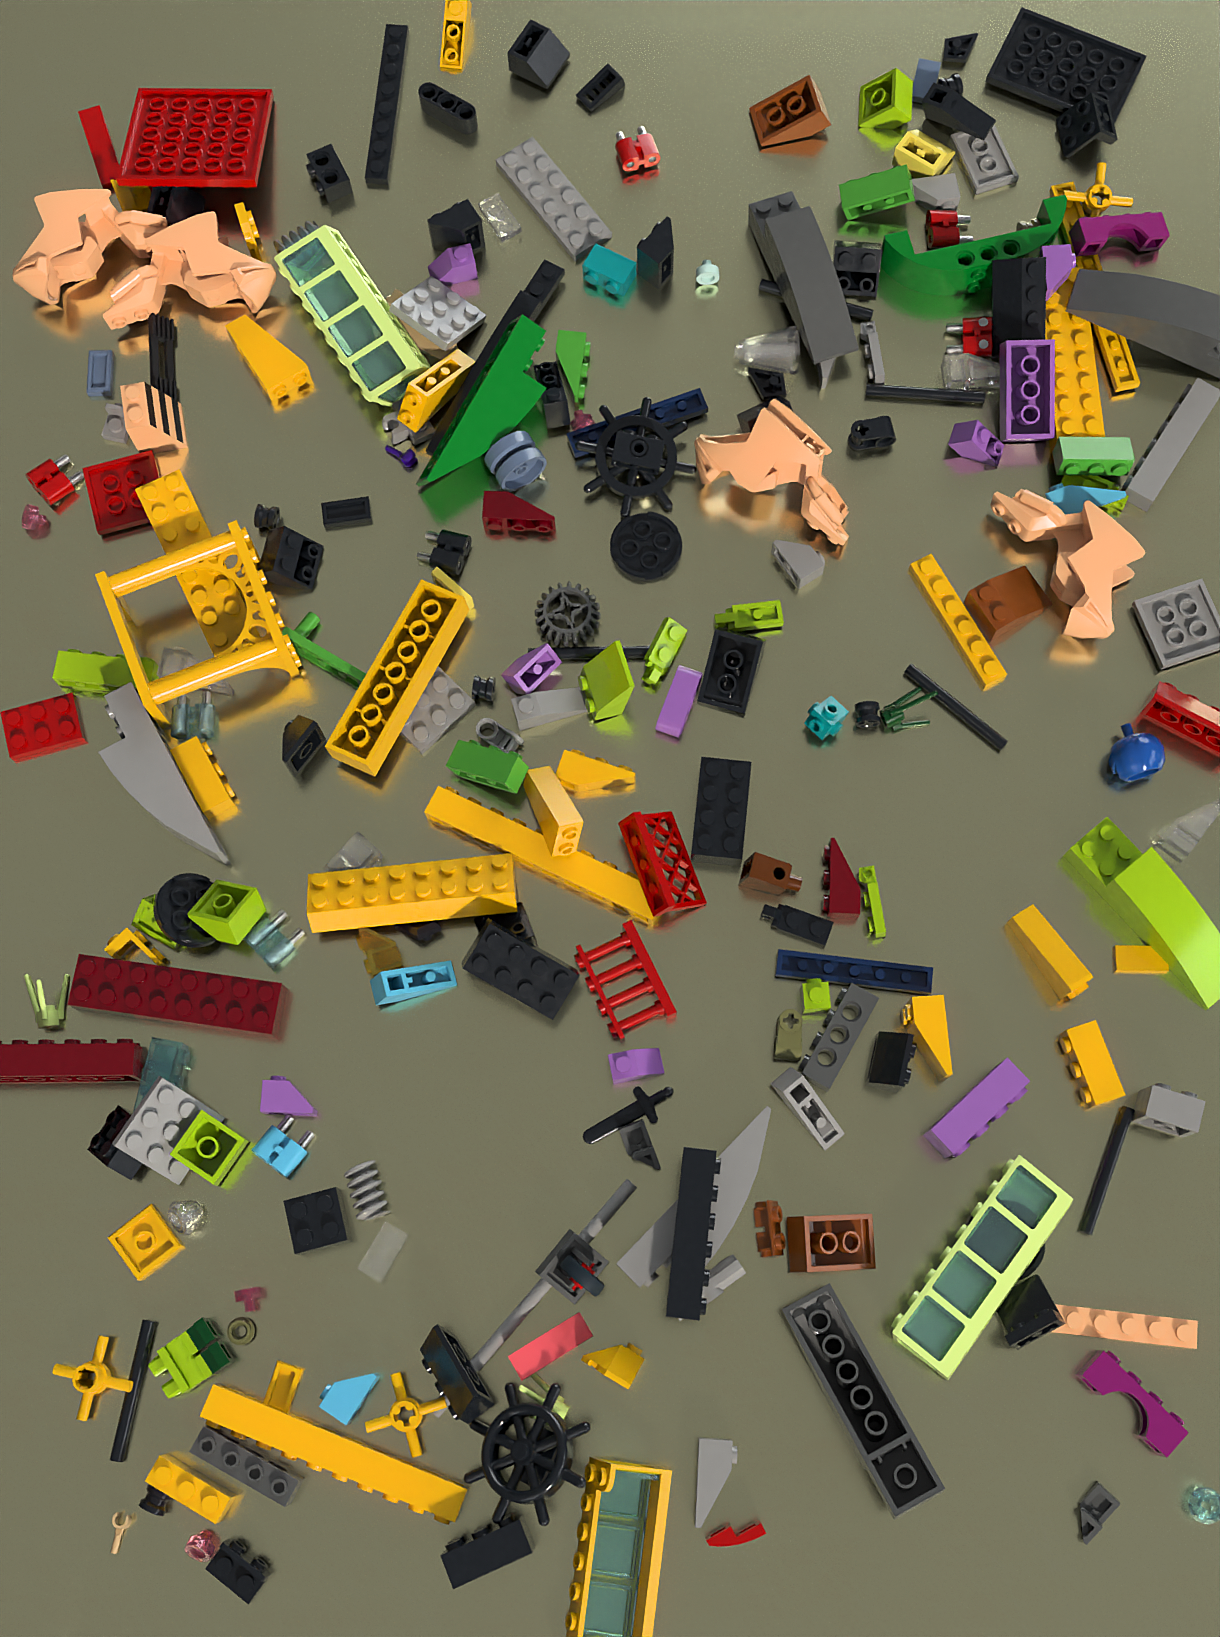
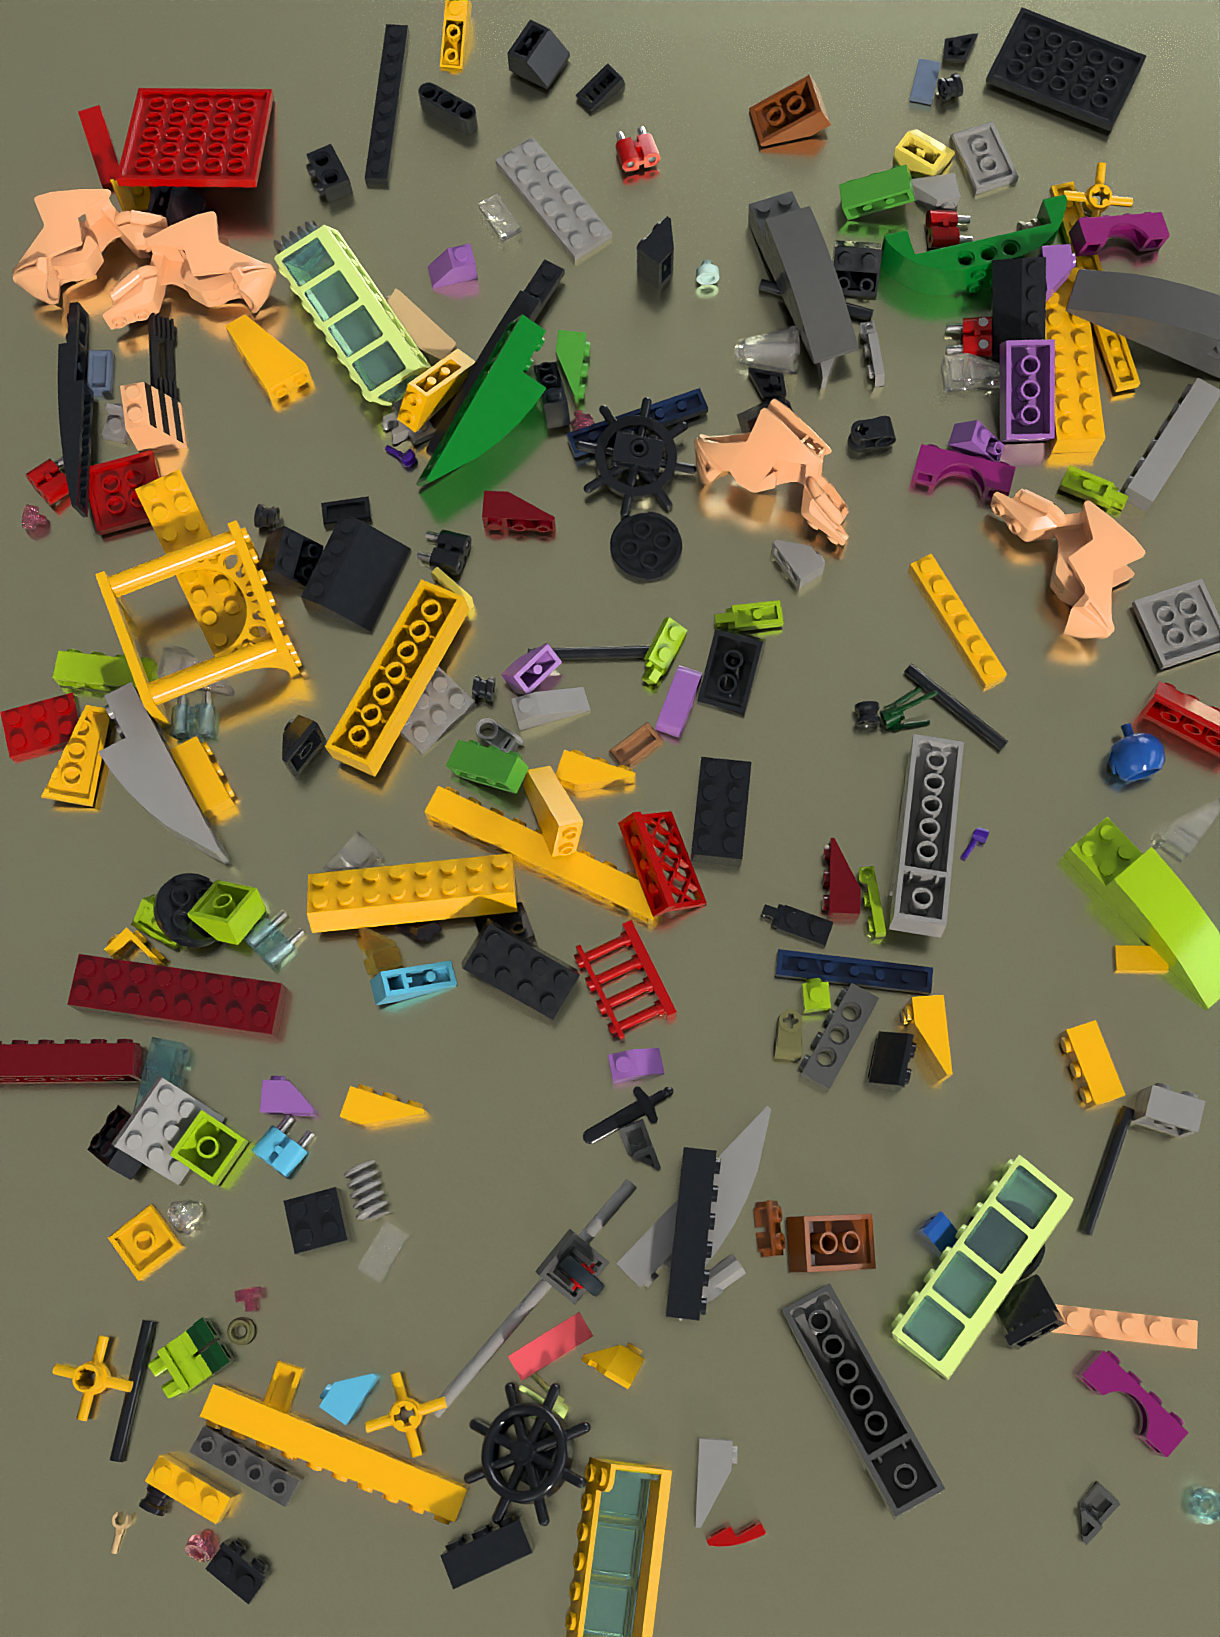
(46, 1015): yellowish green plant -> none
(75, 407): none -> black slope
(79, 766): none -> yellow wing
(249, 230): yellow wing -> none
(320, 656): bright green piece -> none
(355, 574): none -> black slope
(372, 1109): none -> yellow slope
(437, 313): light grey plate -> none
(455, 1375): black slope -> none
(456, 227): black slope -> none
(515, 461): sand blue wheel -> none
(577, 611): dark grey gear -> none
(607, 682): lime slope -> none
(609, 270): teal brick -> none
(636, 746): none -> medium nougat tile
(768, 875): reddish brown torso -> none
(807, 1107): light grey slope -> none
(826, 717): teal brick -> none
(886, 101): lime slope -> none
(925, 393): black piece -> none
(926, 837): none -> light grey slope
(937, 463): none -> magenta arch
(938, 1233): none -> slope
(955, 111): black slope -> none
(973, 1111): medium lavender brick -> none
(980, 835): none -> dark purple hand
(1006, 601): dark orange slope -> none
(1050, 953): yellow slope -> none
(1071, 497): medium azure slope -> none
(1085, 122): black bracket -> none
(1093, 456): brick -> none

